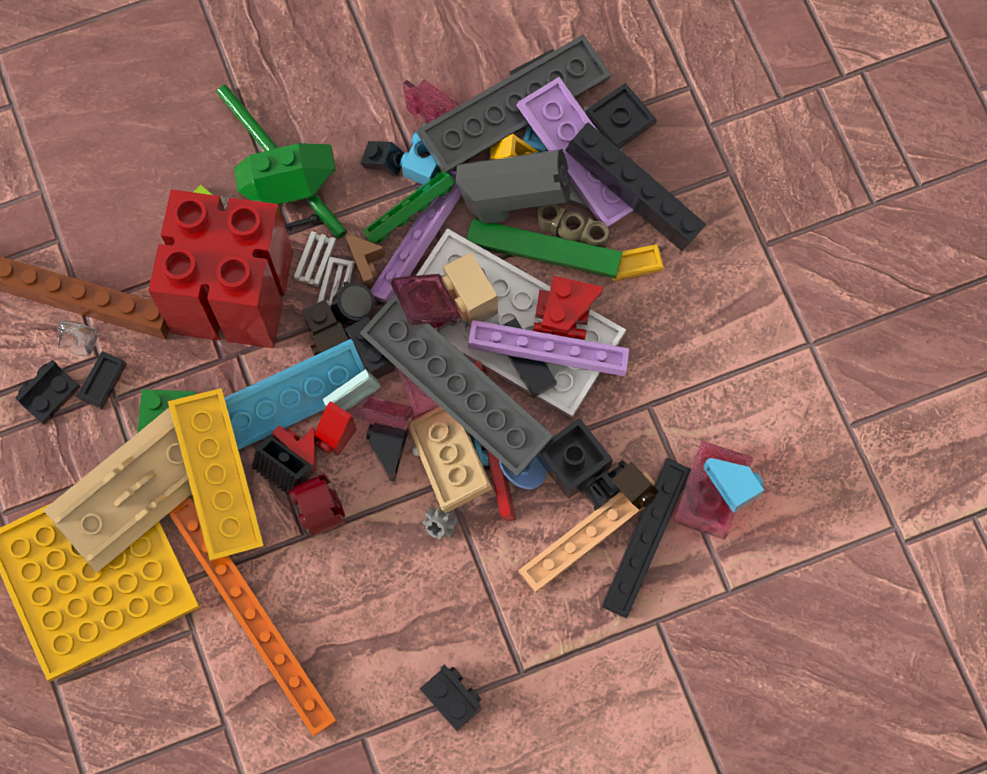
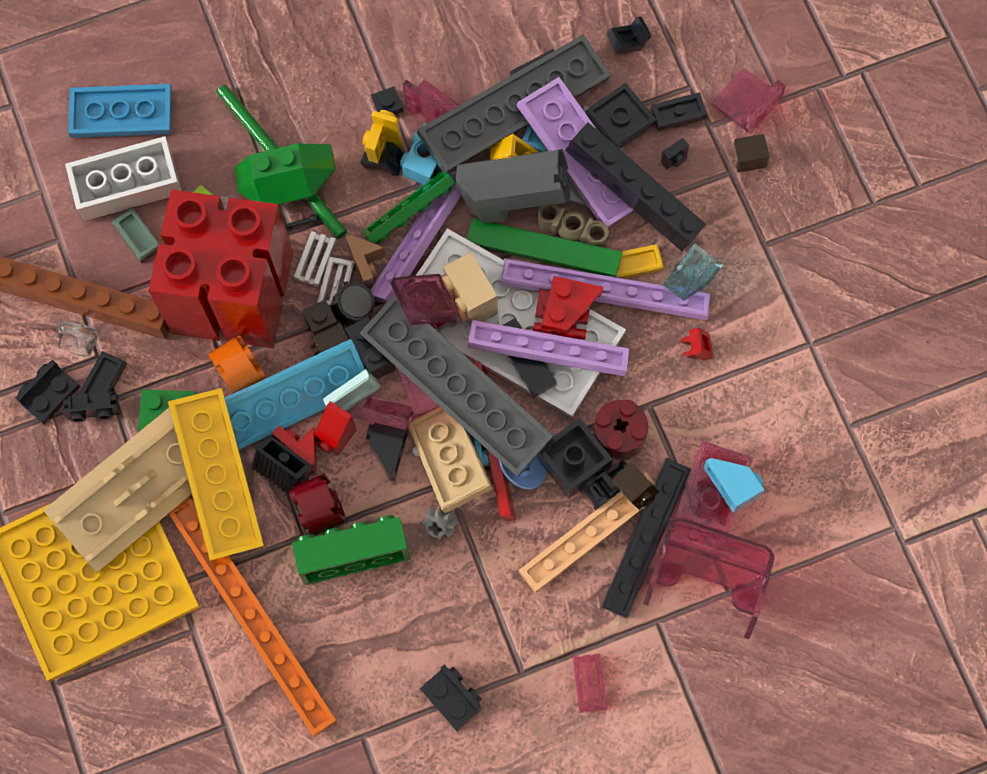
(79, 407): none -> black hinge
(120, 110): none -> dark azure plate
(123, 178): none -> white brick
(136, 235): none -> sand green tile
(236, 365): none -> orange brick
(350, 550): none -> green brick
(383, 130): none -> yellow bracket
(387, 100): none -> black plate
(587, 659): none -> clear pink tile
(615, 290): none -> lavender tile
(626, 416): none -> dark red brick
(629, 37): none -> black bracket
(675, 154): none -> black plate
(679, 111): none -> black plate
(693, 273): none -> clear light blue slope
(700, 344): none -> red tile
(718, 559): none -> clear pink windscreen
(748, 100): none -> clear pink bracket
(751, 153): none -> dark brown panel

